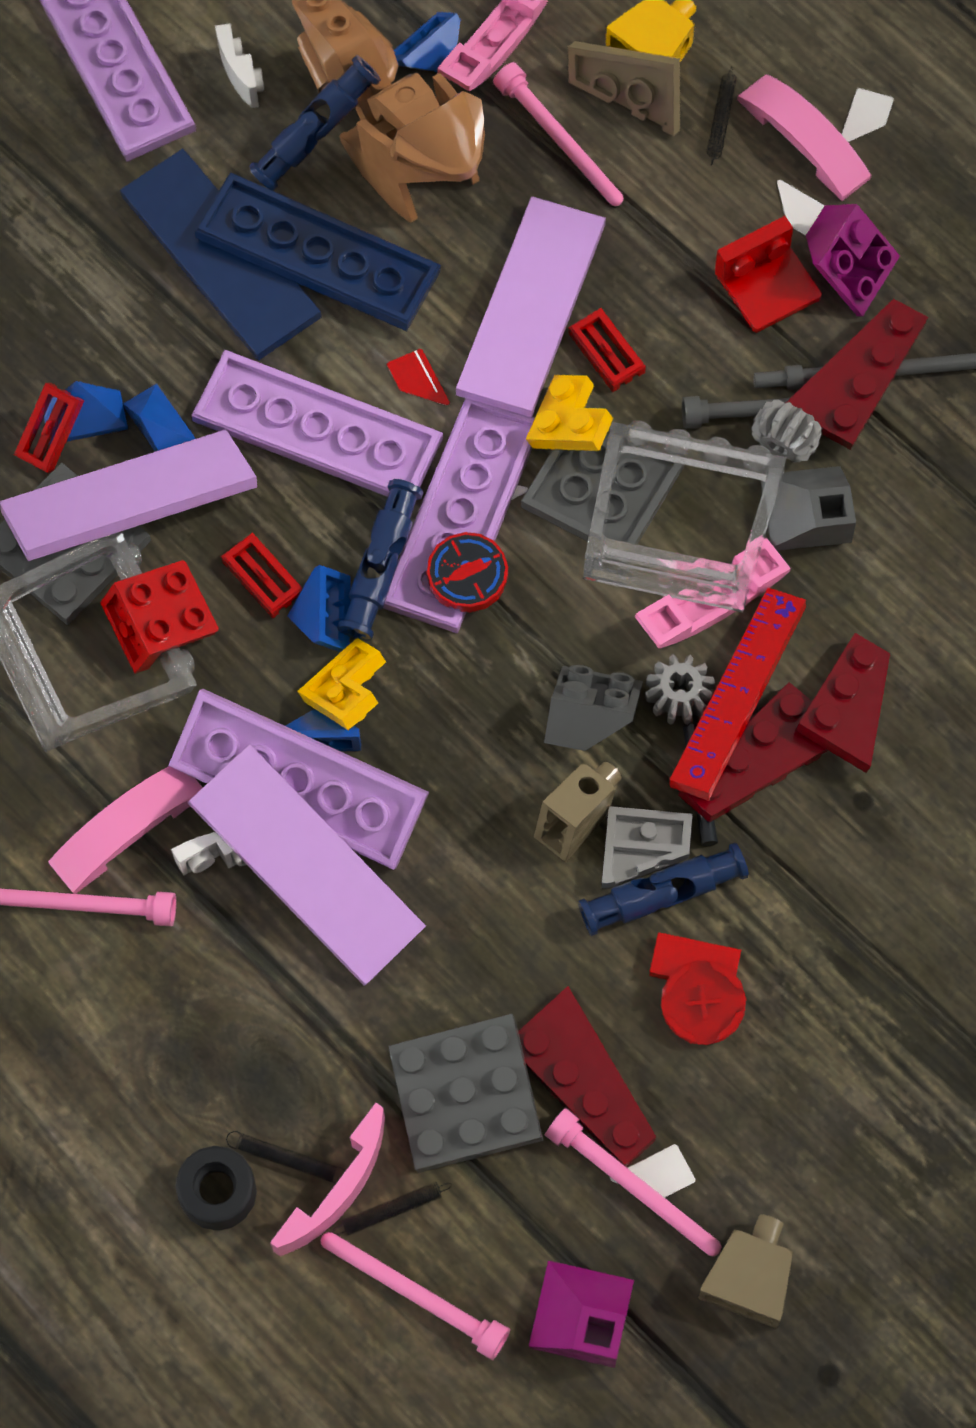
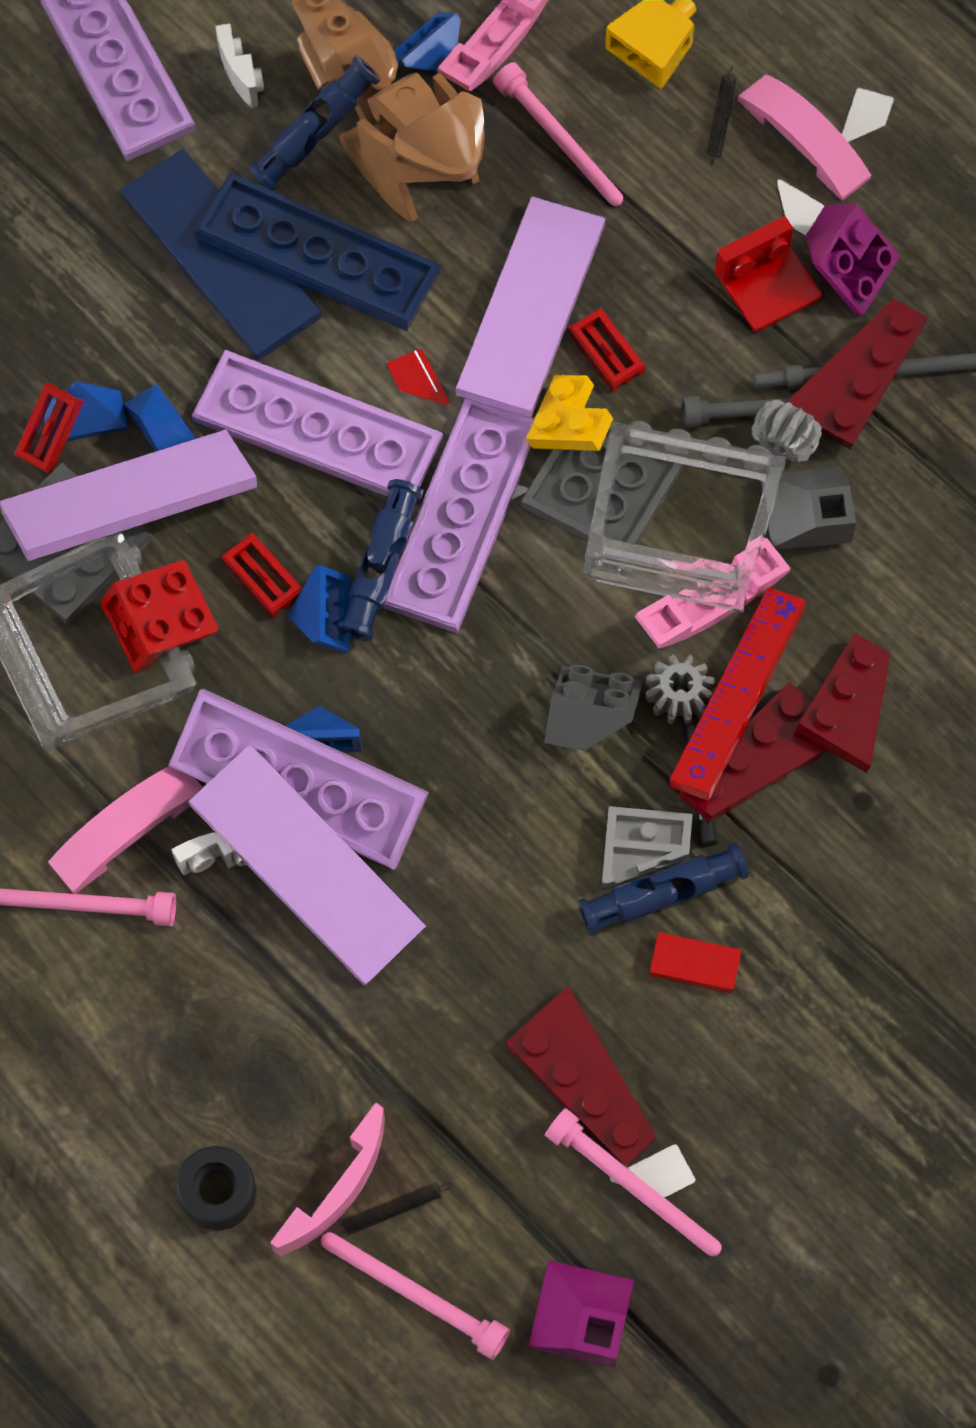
(318, 1172): black piece -> none
(338, 688): yellow plate -> none
(465, 1093): dark grey plate -> none
(467, 572): tile -> none
(576, 808): dark tan torso -> none
(631, 78): dark tan wing -> none
(703, 1002): red tile -> none
(751, 1274): dark tan torso -> none

